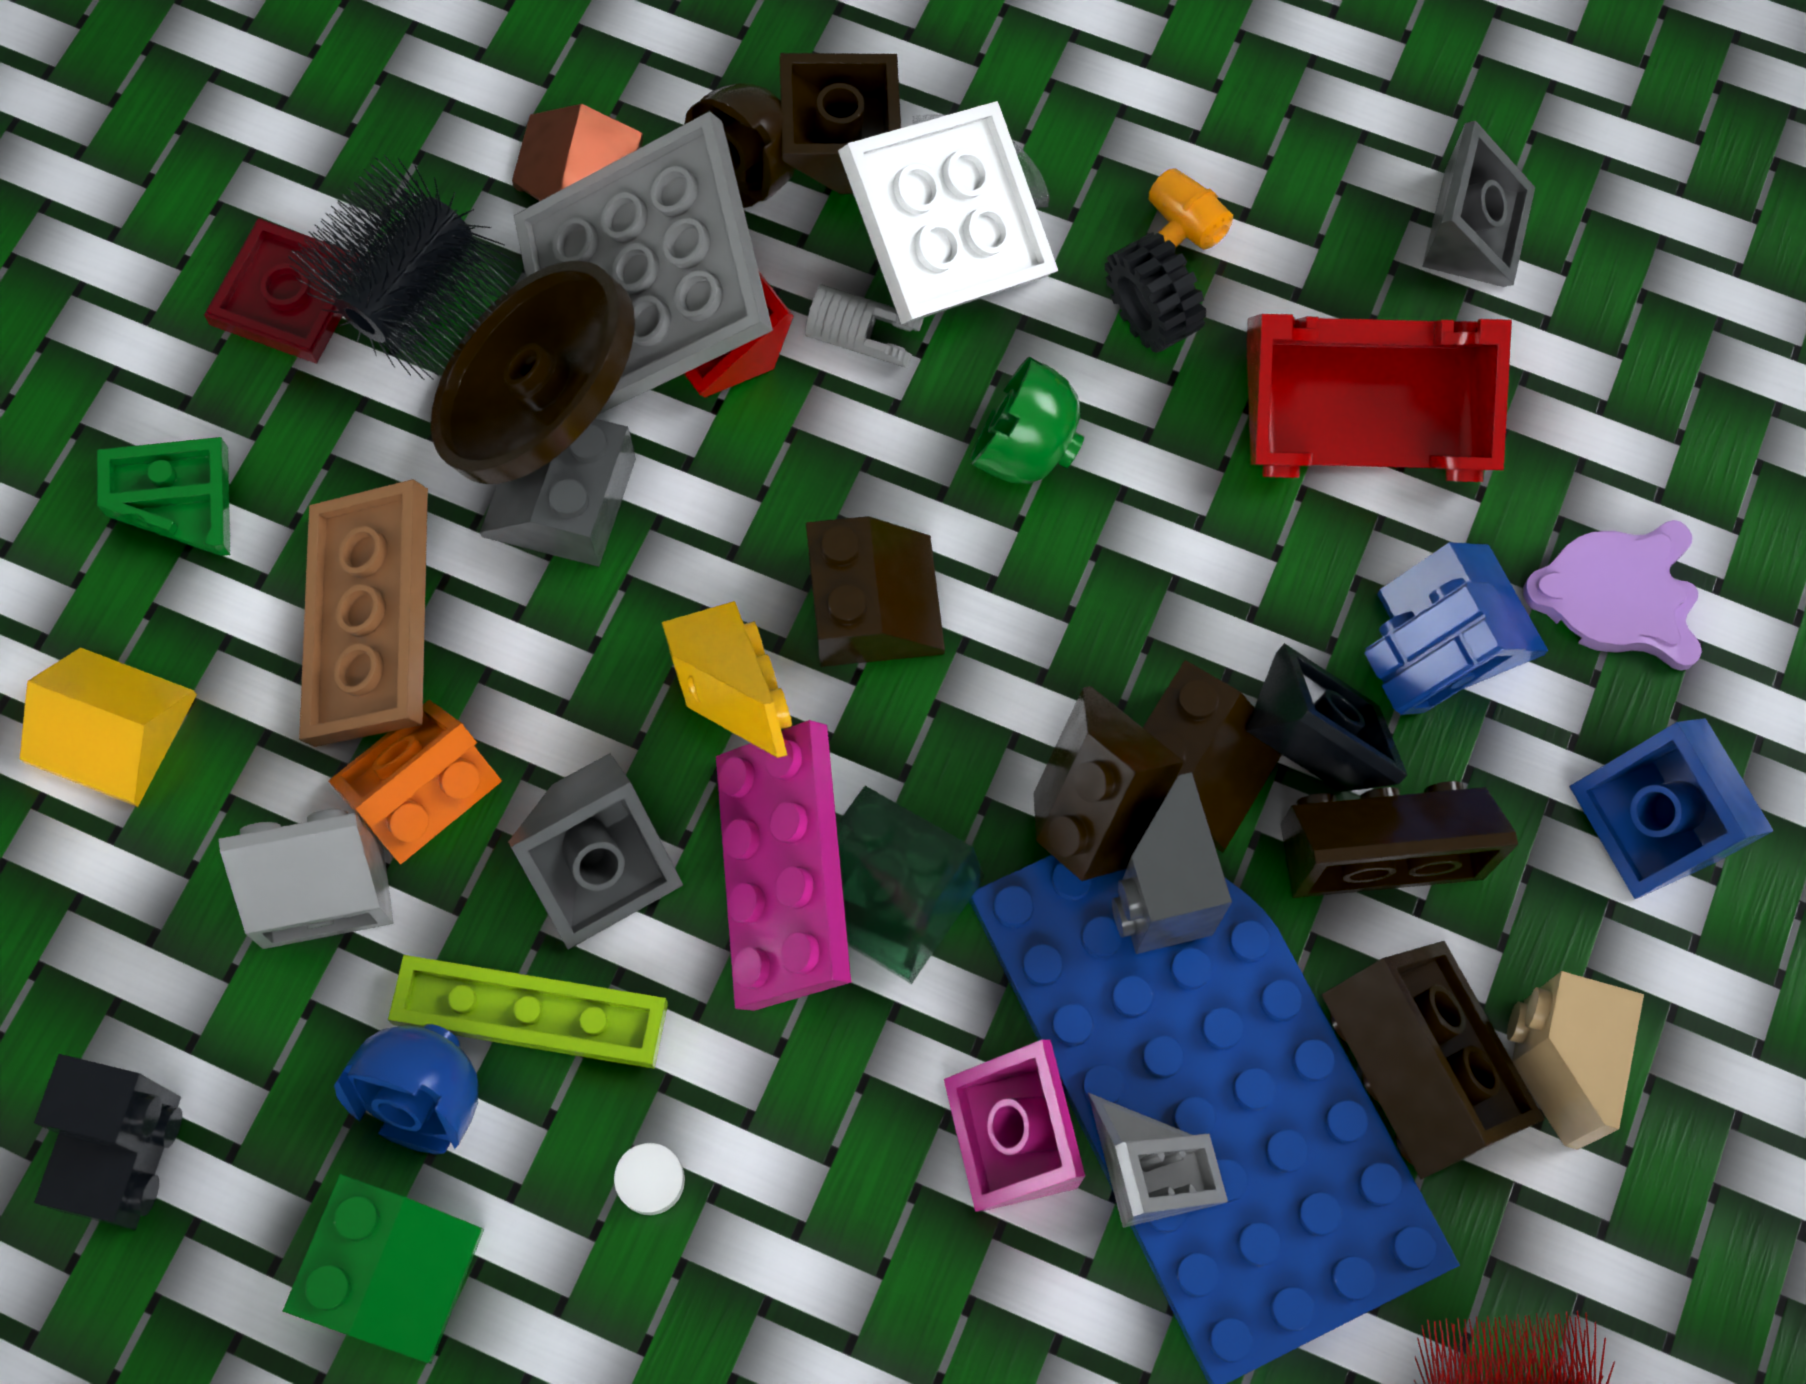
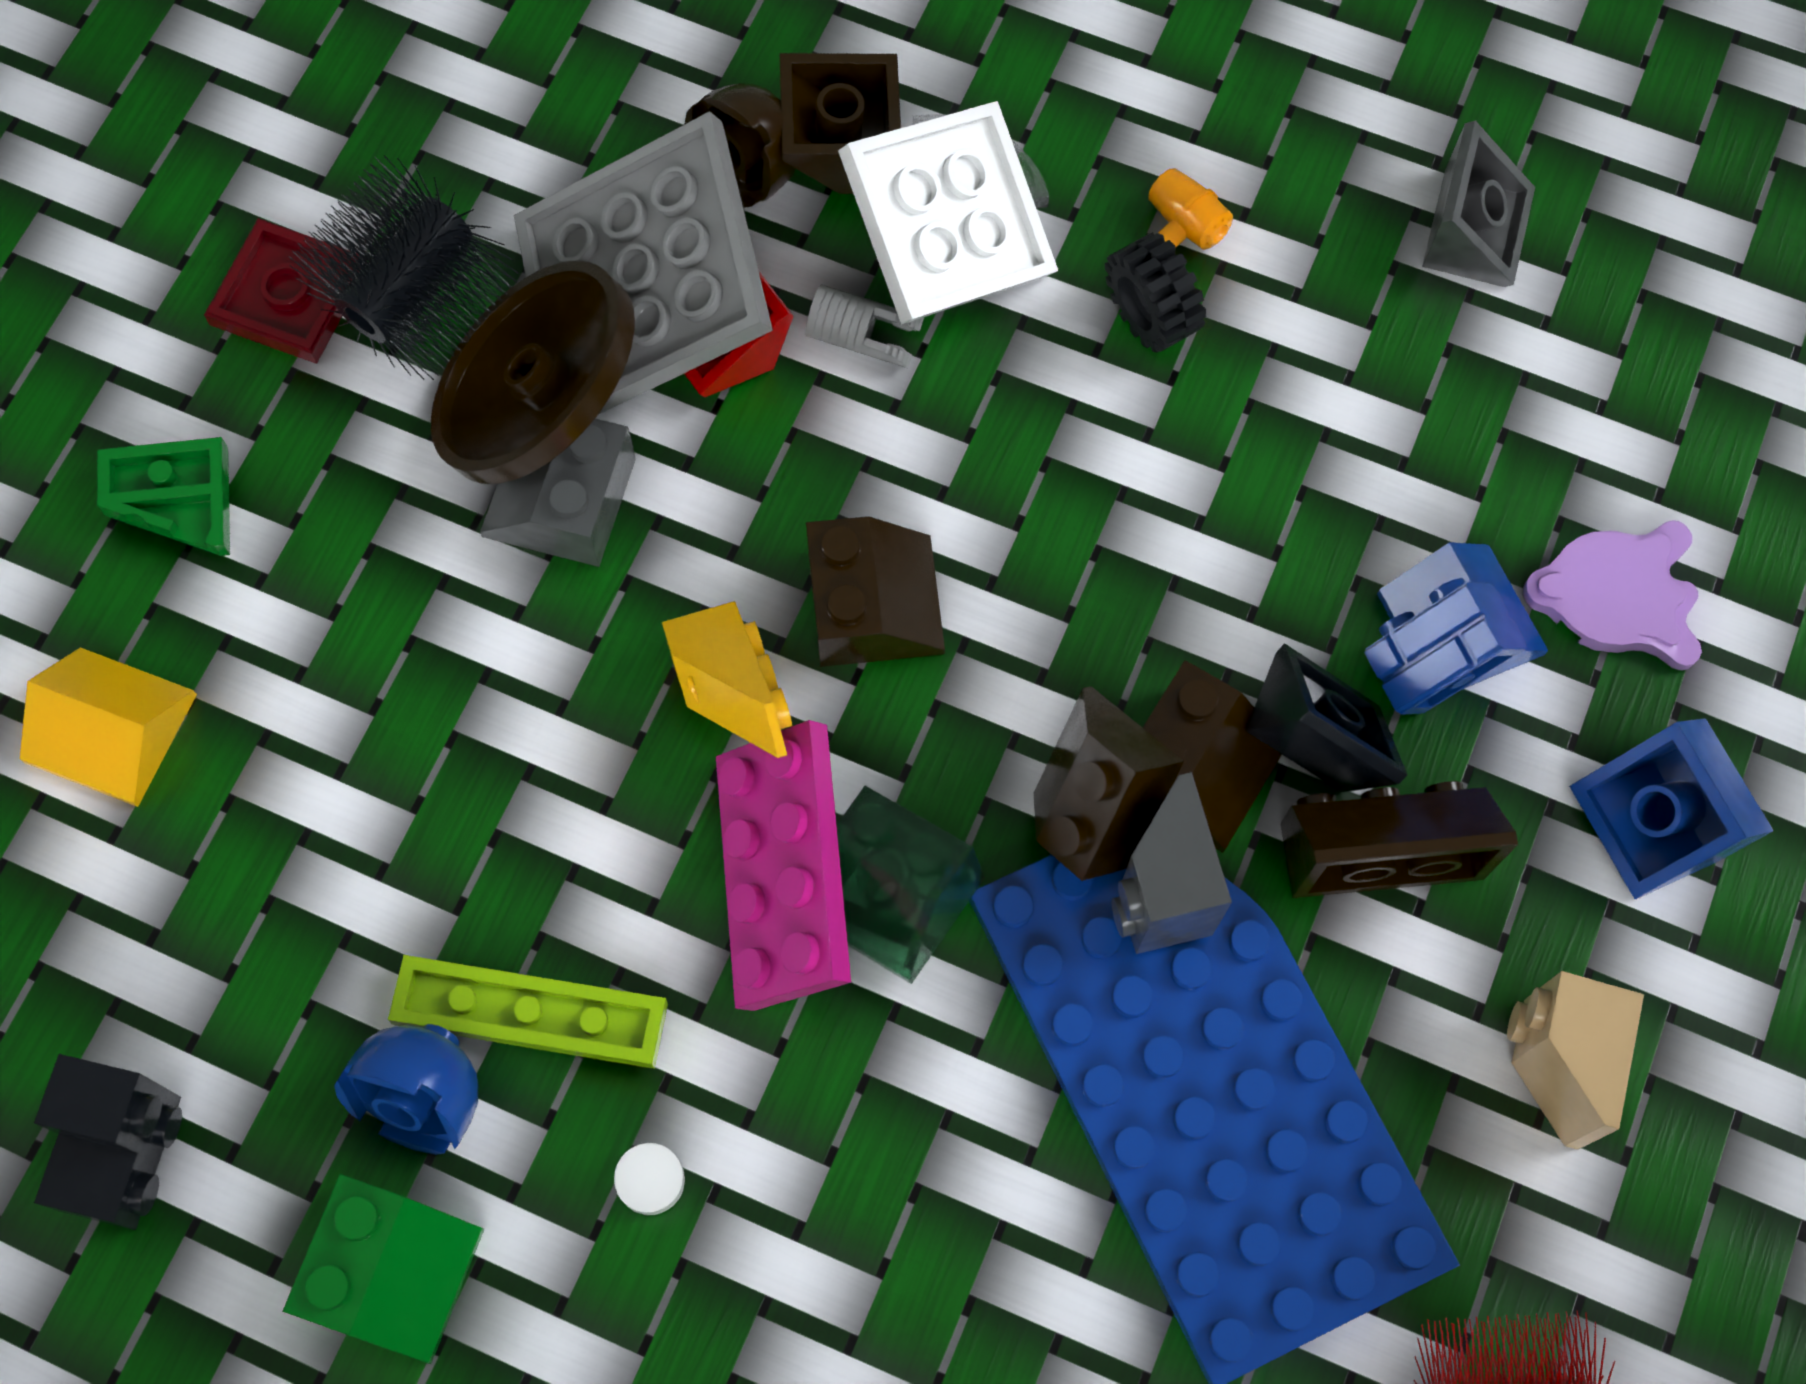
(307, 878): light grey slope -> none
(364, 614): medium nougat plate -> none
(416, 781): orange bracket -> none
(569, 146): copper slope -> none
(593, 852): dark grey slope -> none
(1015, 1128): dark pink slope -> none
(1030, 427): green cylinder -> none
(1155, 1166): light grey slope -> none
(1378, 394): red windscreen -> none
(1431, 1057): dark brown slope -> none

